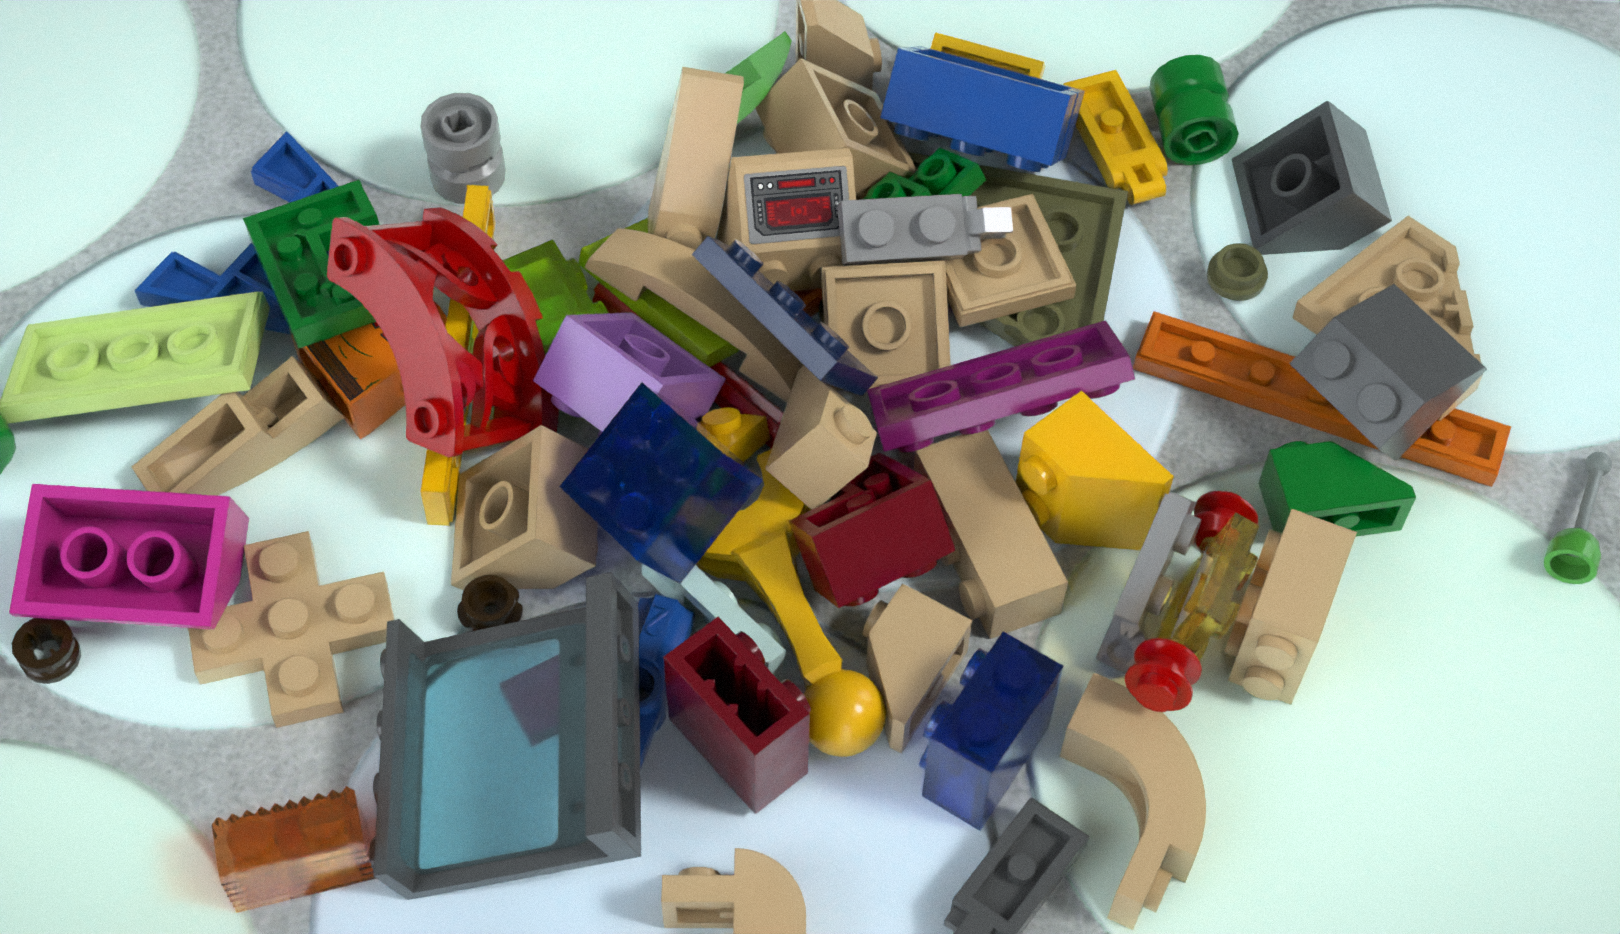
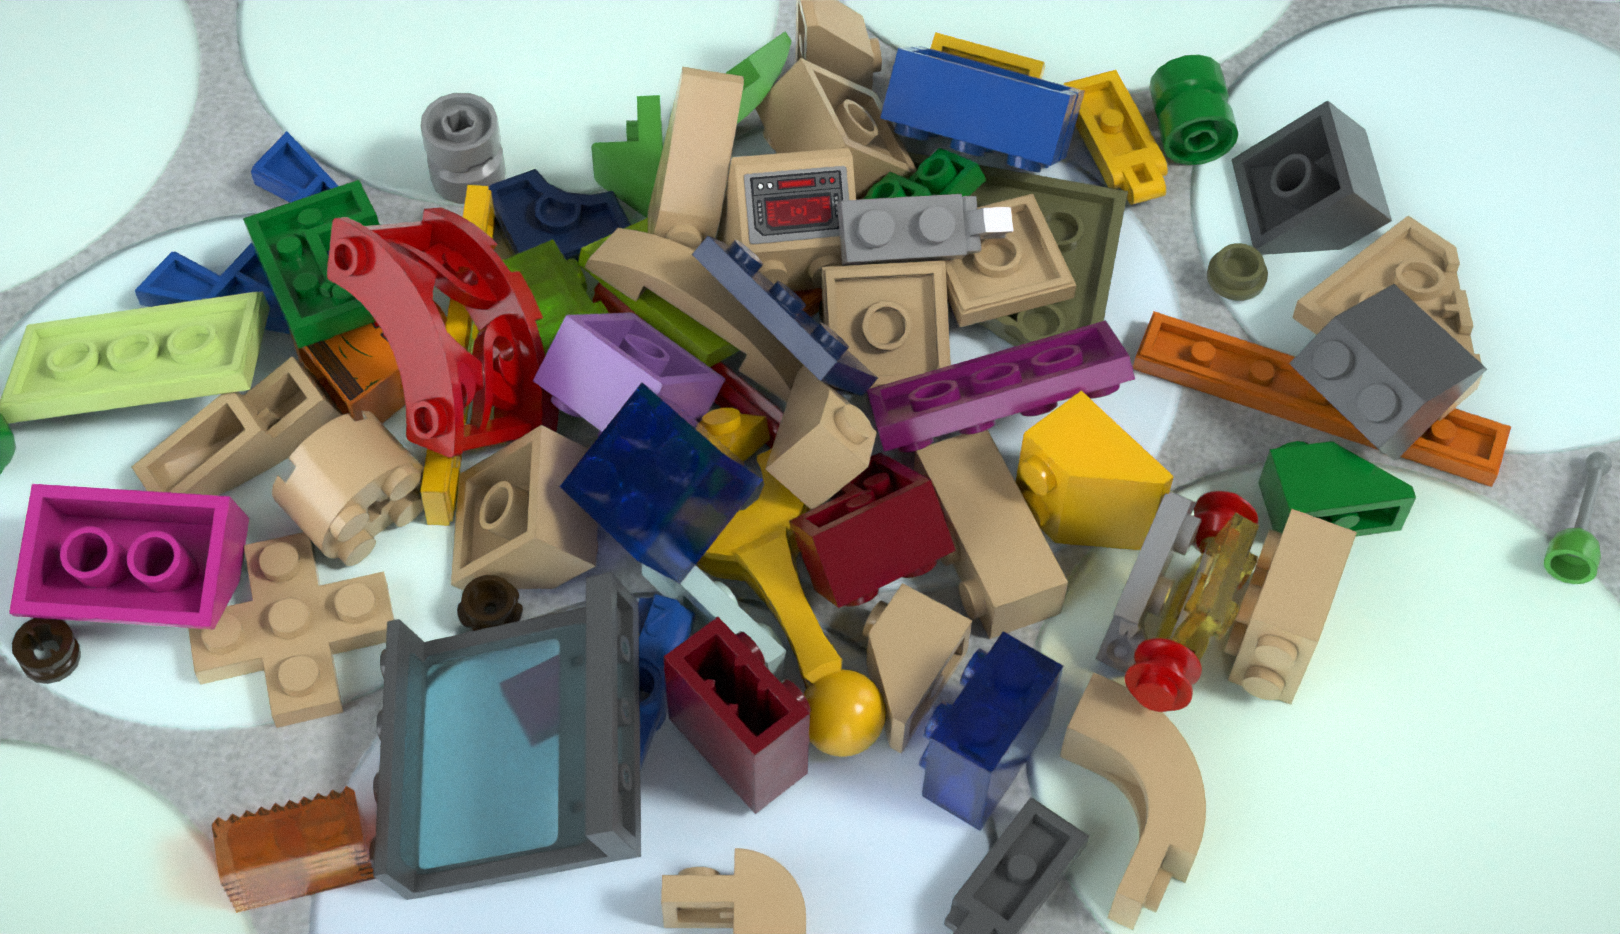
(350, 486): none -> tan brick
(534, 212): none -> dark blue tile
(632, 165): none -> bright green slope

